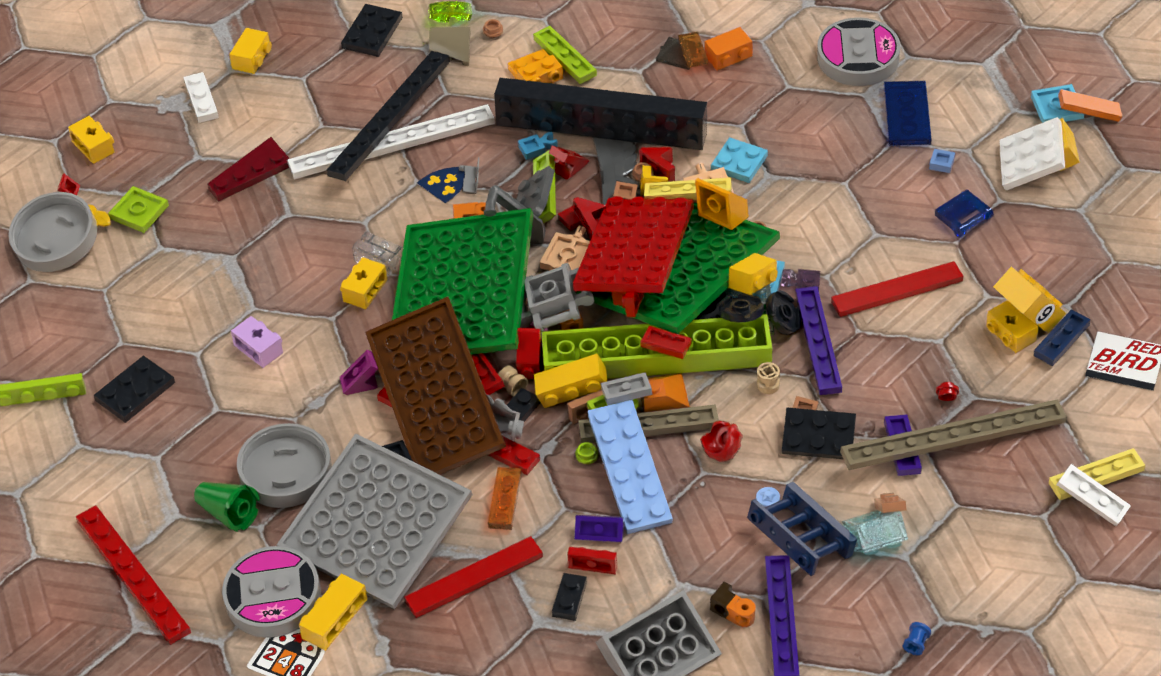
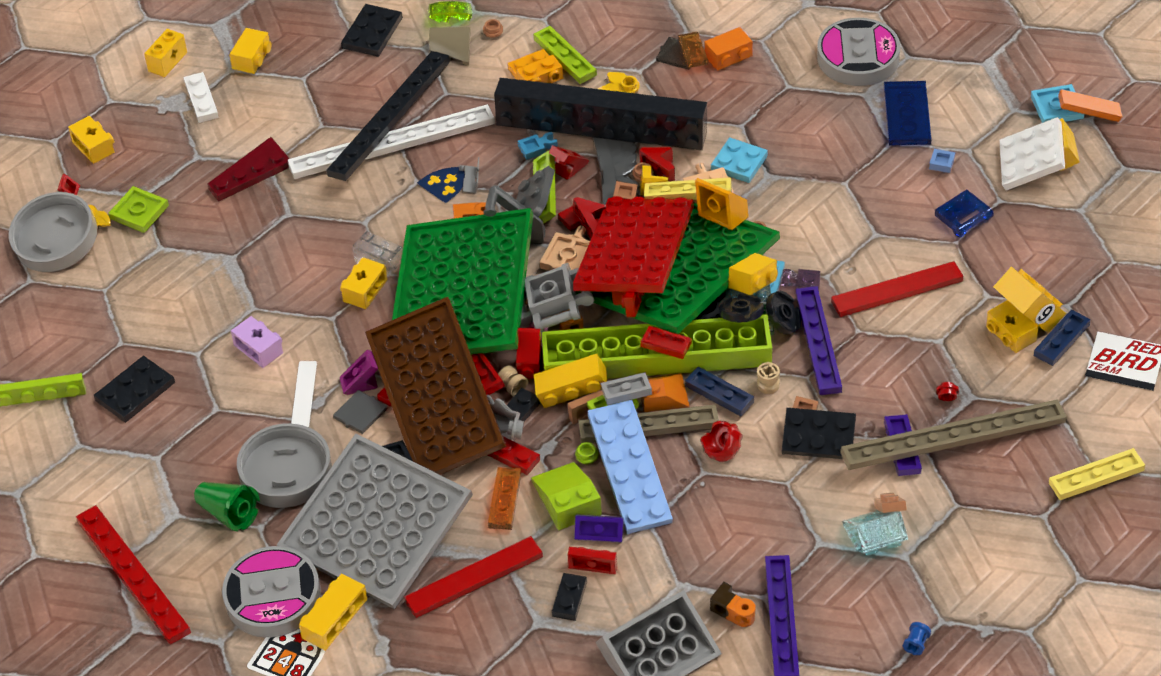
(165, 52): none -> yellow brick
(304, 393): none -> white sticker
(360, 412): none -> dark grey piece
(567, 493): none -> lime slope
(621, 83): none -> yellow plate
(719, 391): none -> dark blue plate
(767, 496): light blue tile -> none
(810, 513): dark blue fence -> none
(1093, 495): white plate -> none

